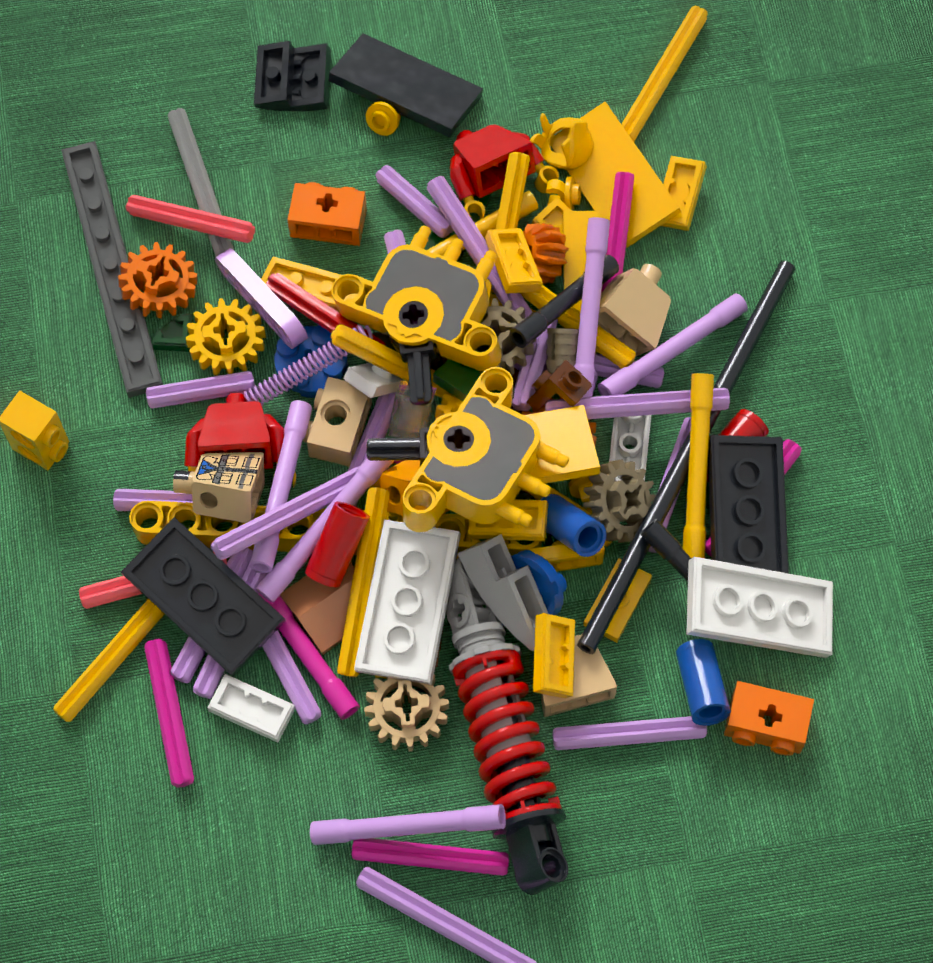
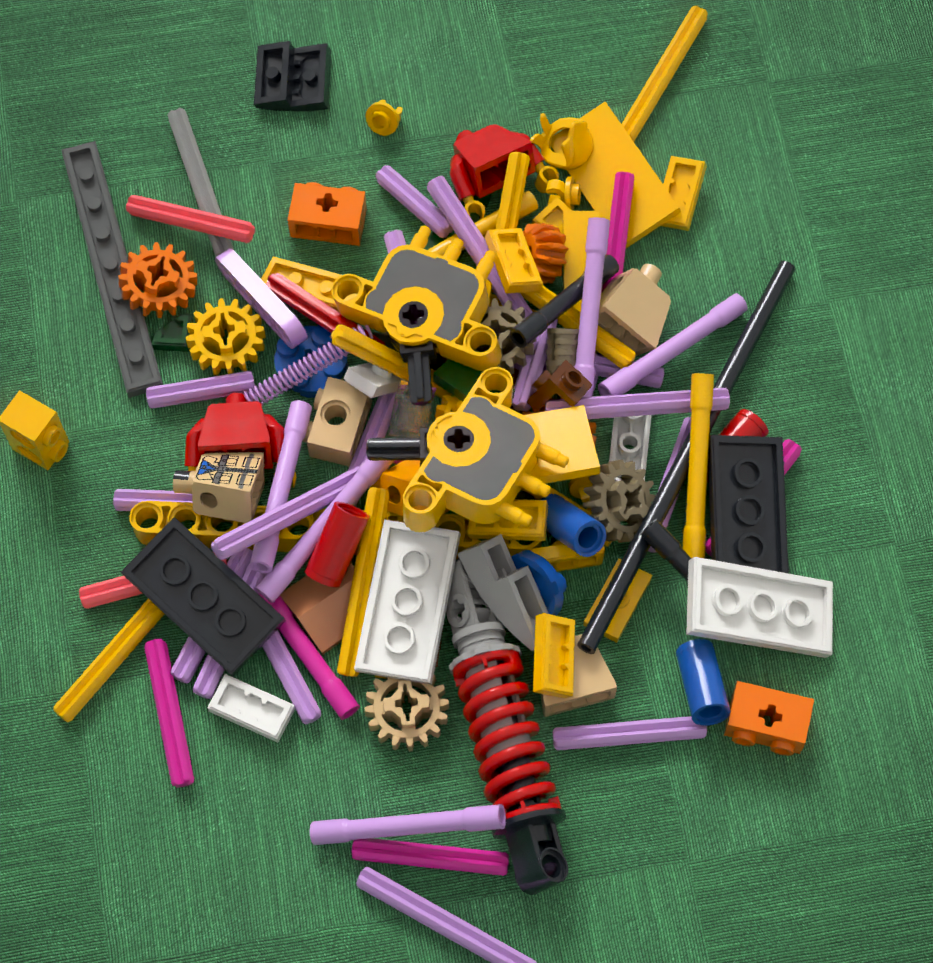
(406, 84): black tile -> none

